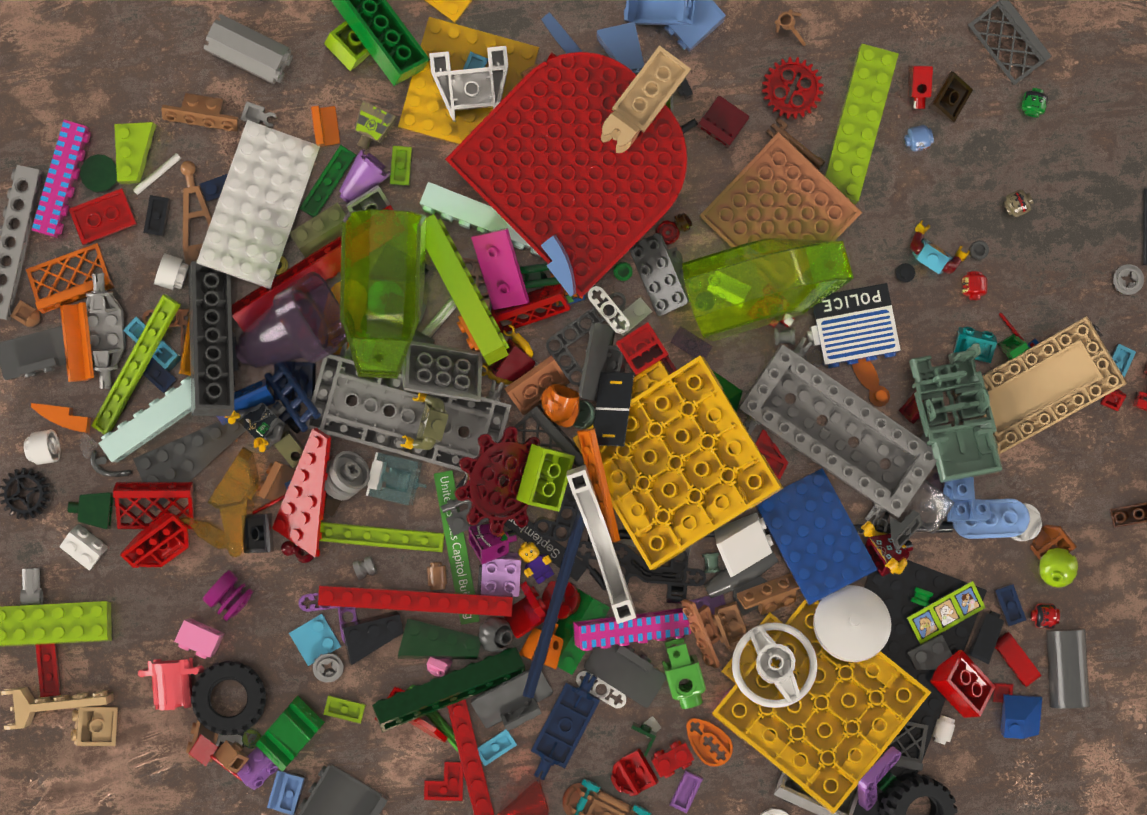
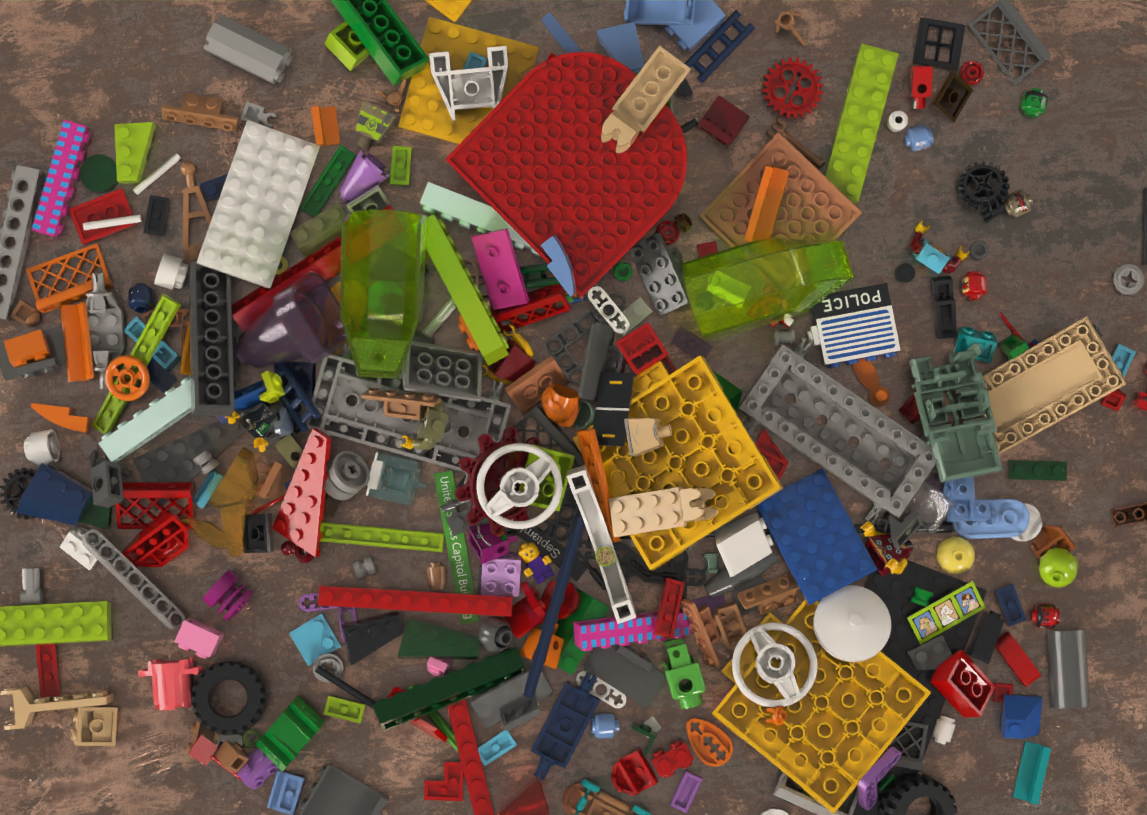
(27, 348): none -> orange brick
(55, 496): none -> dark blue wedge
(106, 484): none -> dark grey brick
(112, 222): none -> white bar
(117, 390): none -> orange plate
(123, 577): none -> light grey beam
(140, 298): none -> dark blue head
(203, 458): none -> light grey wheel
(207, 488): none -> medium azure tile
(274, 387): none -> neon yellow bracket
(285, 424): none -> sand blue slope
(344, 686): none -> black bar
(394, 97): none -> medium nougat plant
(402, 405): none -> medium nougat bracket
(530, 476): none -> white piece
(604, 725): none -> medium blue head
(605, 556): none -> tile
(645, 435): none -> tan torso
(660, 510): none -> tan hinge
(669, 608): none -> red tile
(707, 249): none -> red tile
(719, 34): none -> dark blue bar
(767, 203): none -> orange panel
(779, 715): none -> orange plate
(891, 123): none -> white brick
(944, 306): none -> black slope
(955, 555): none -> light yellow cylinder
(956, 45): none -> black piece
(977, 70): none -> red plate
(989, 215): none -> black pin
(993, 196): none -> black gear
(1031, 772): none -> teal panel
(1037, 470): none -> dark green plate

